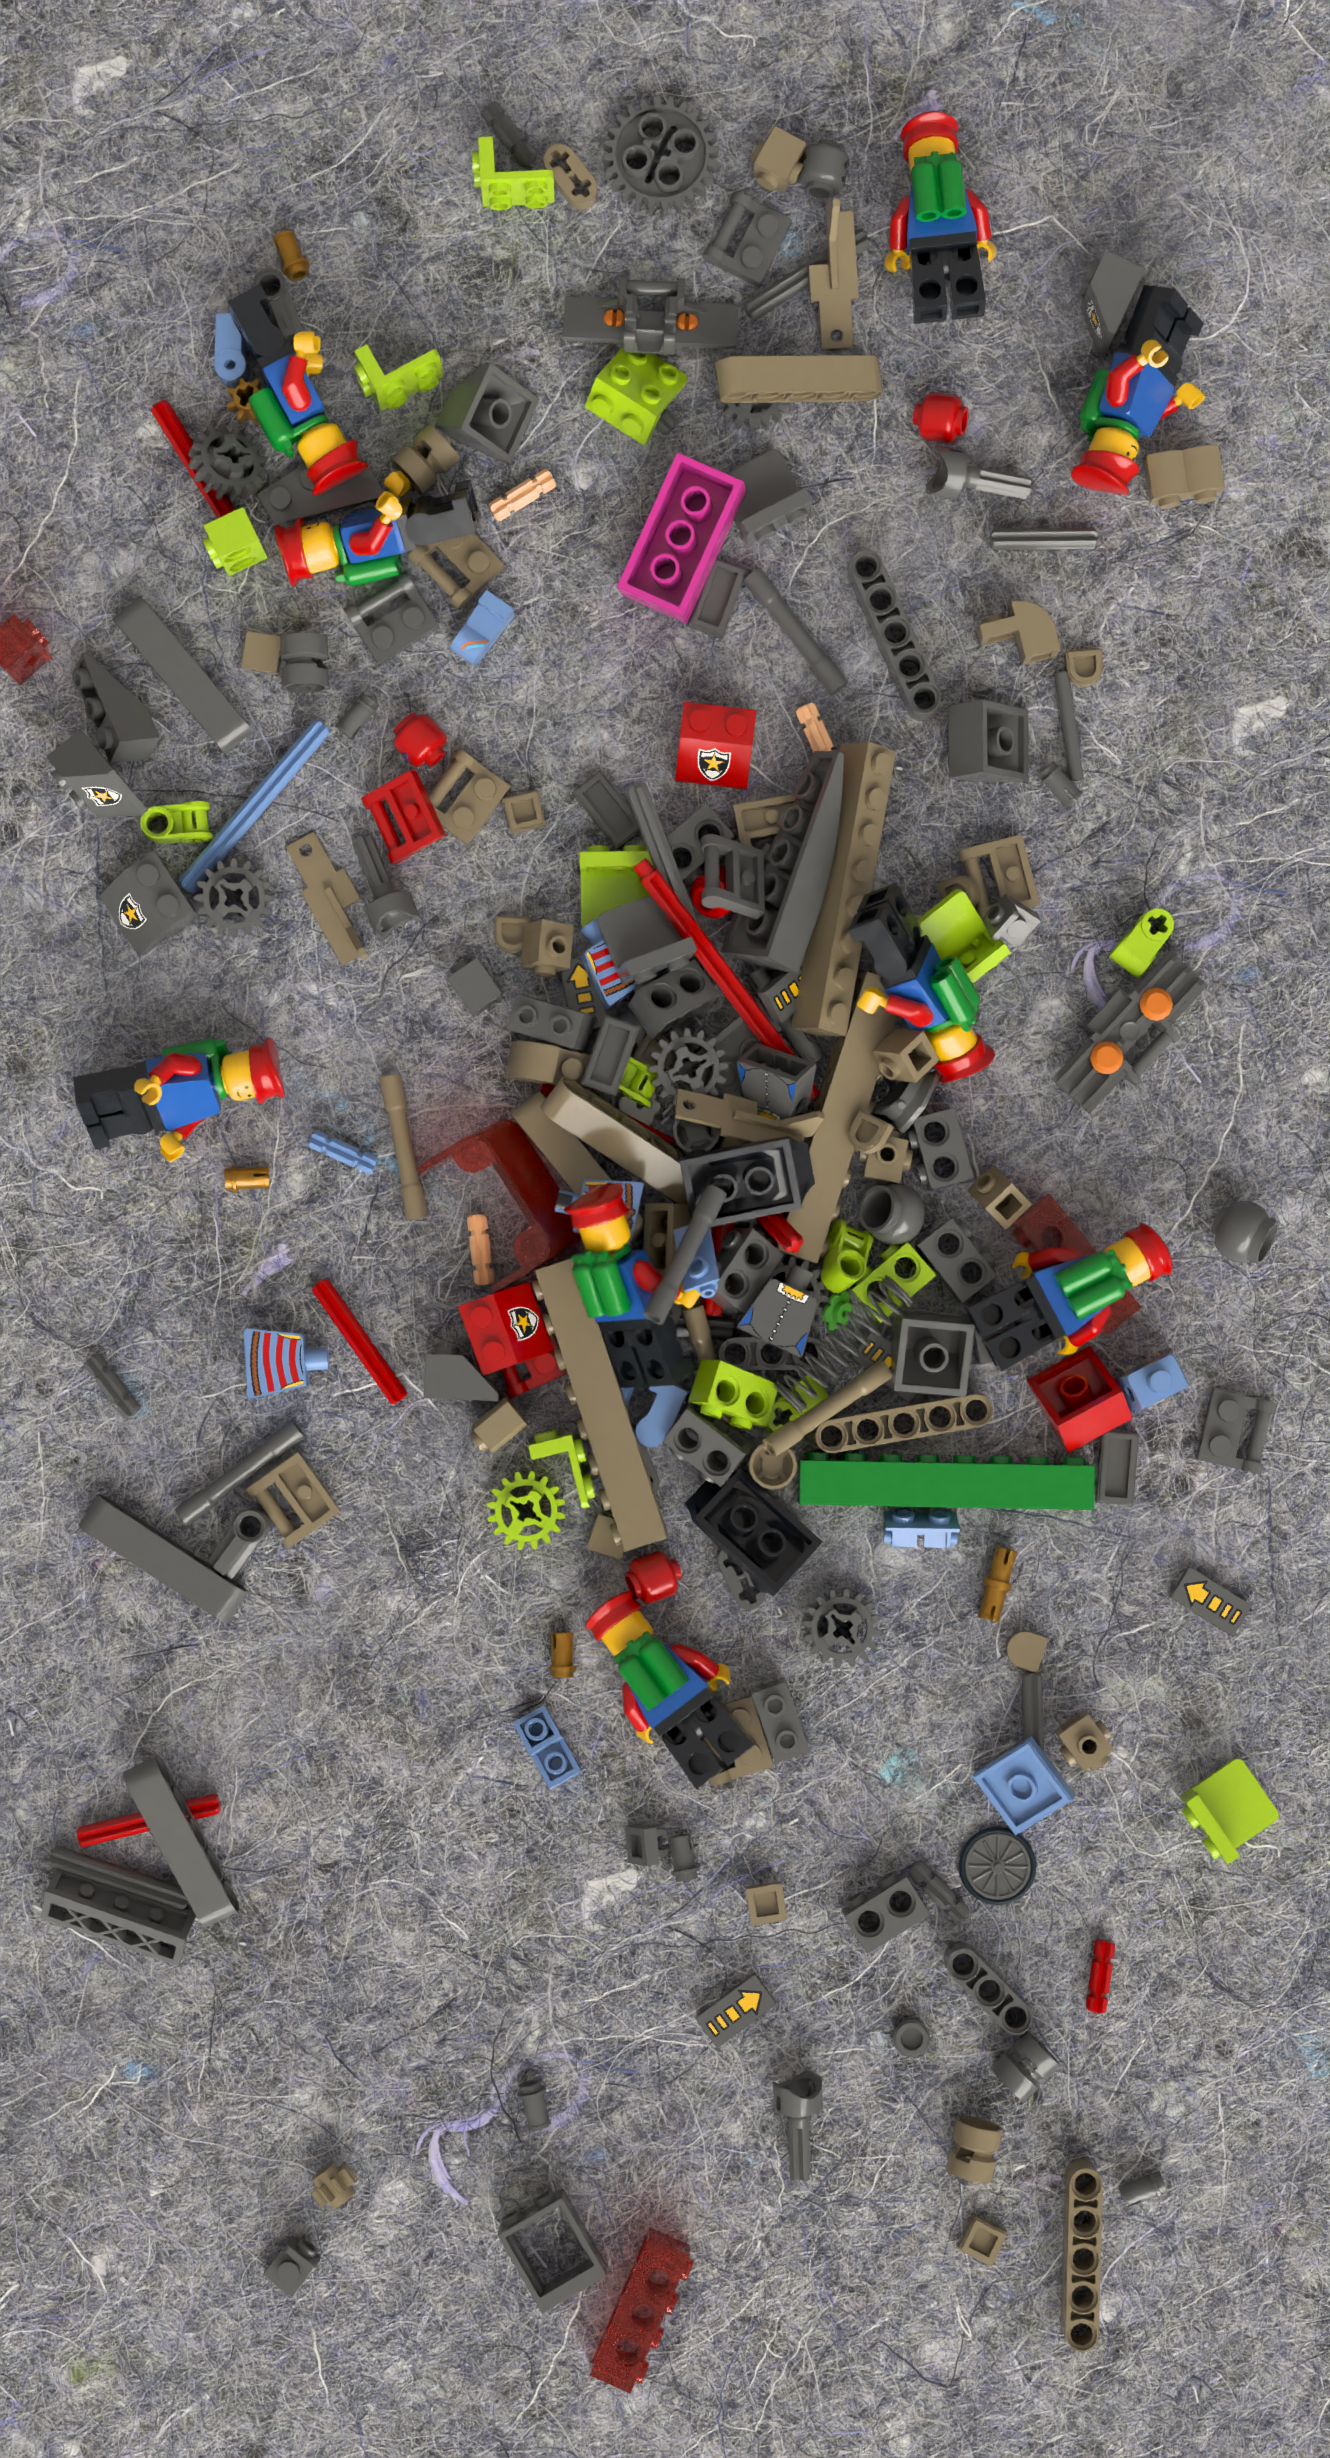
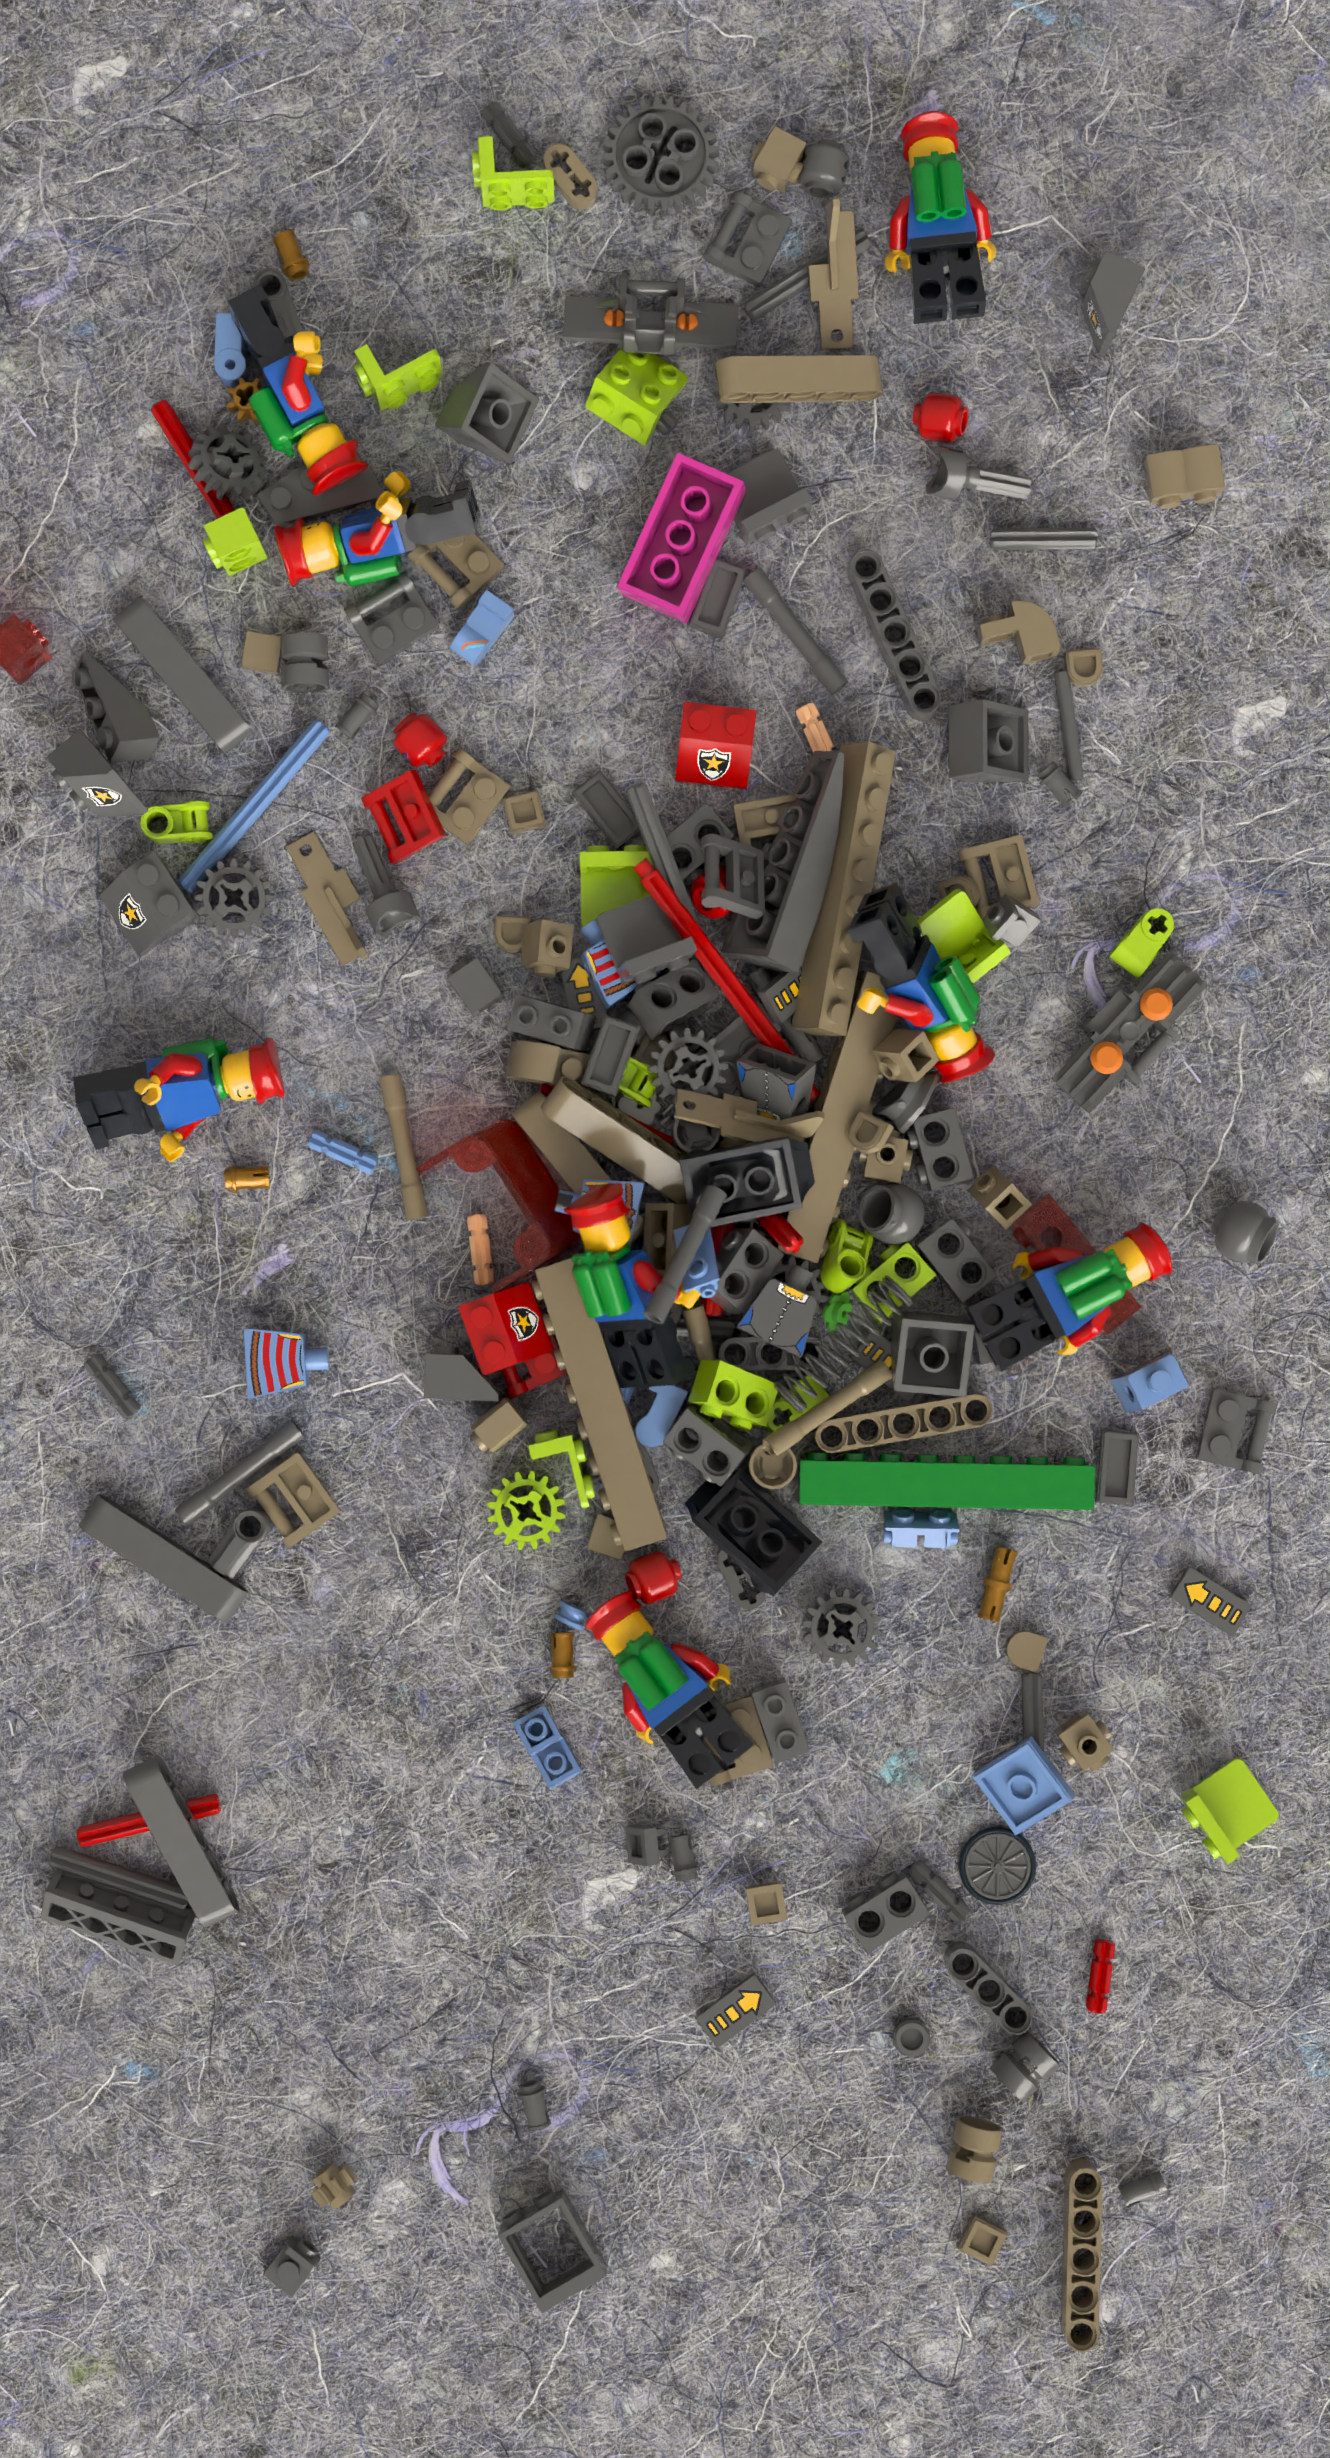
(359, 1341): red axle -> none
(425, 458): dark tan wheel -> none
(522, 495): light nougat axle -> none
(572, 1615): none -> medium blue bush
(625, 2368): clear red brick -> none
(799, 2100): dark grey piece -> none
(1080, 1399): red slope -> none
(1136, 390): piece -> none

